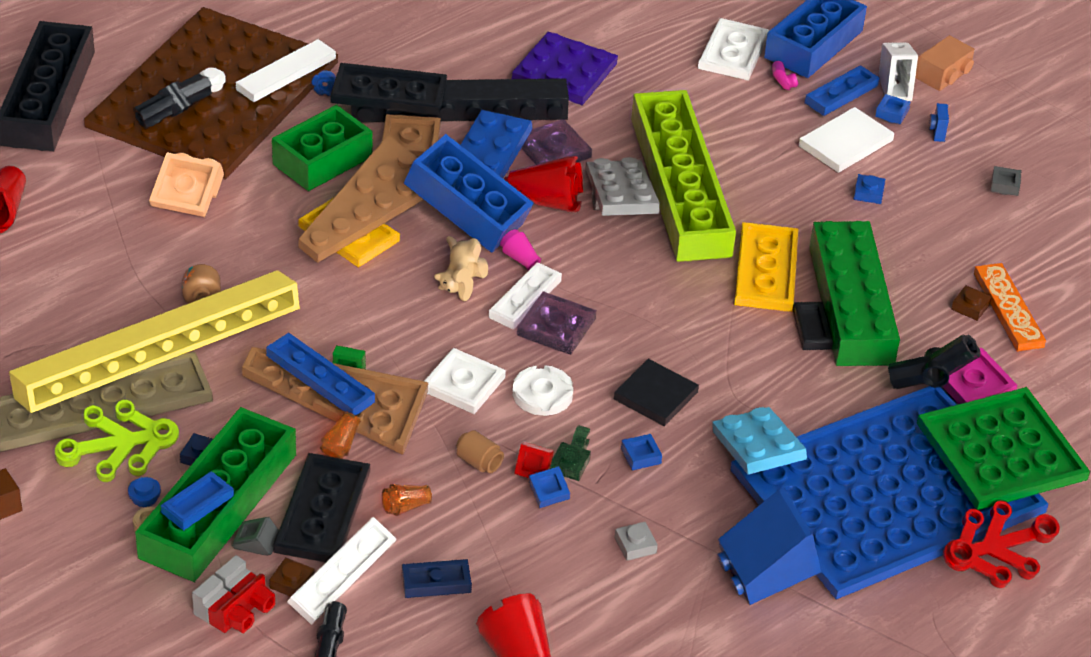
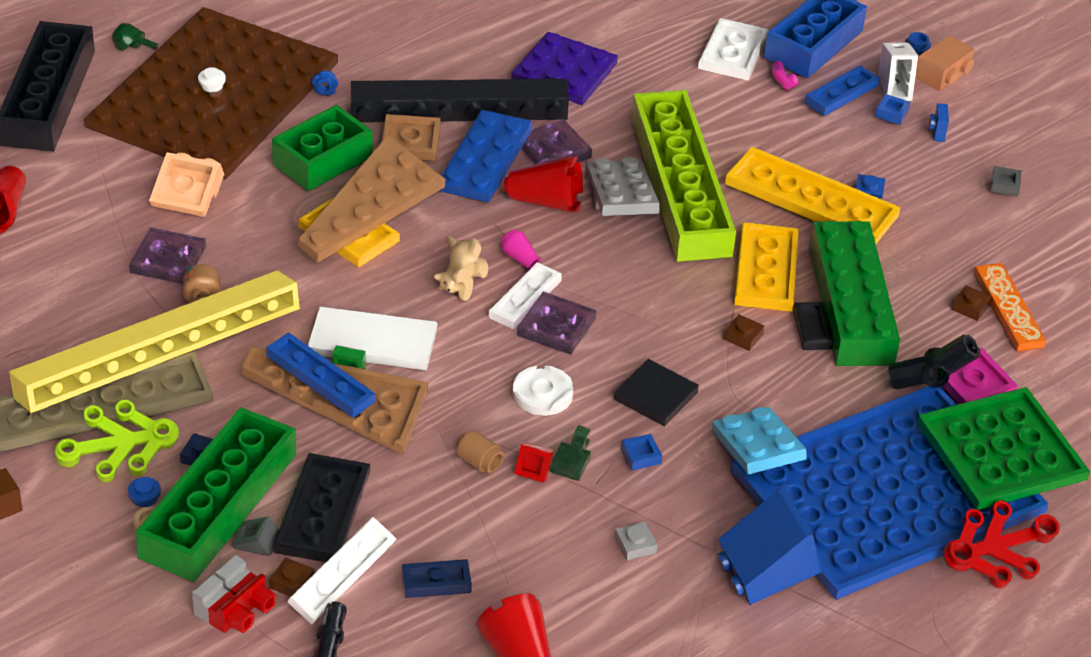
(128, 35): none -> dark green piece
(167, 255): none -> clear purple plate
(172, 100): black piece -> none
(197, 500): blue tile -> none
(285, 70): white tile -> none
(340, 437): clear orange cone -> none
(383, 337): none -> white tile
(389, 88): black tile -> none
(403, 498): clear orange cone -> none
(464, 380): white tile -> none
(468, 192): blue brick -> none
(549, 487): blue plate -> none
(744, 332): none -> reddish brown plate
(808, 192): none -> yellow plate
(846, 139): white tile -> none
(919, 42): none -> blue plate

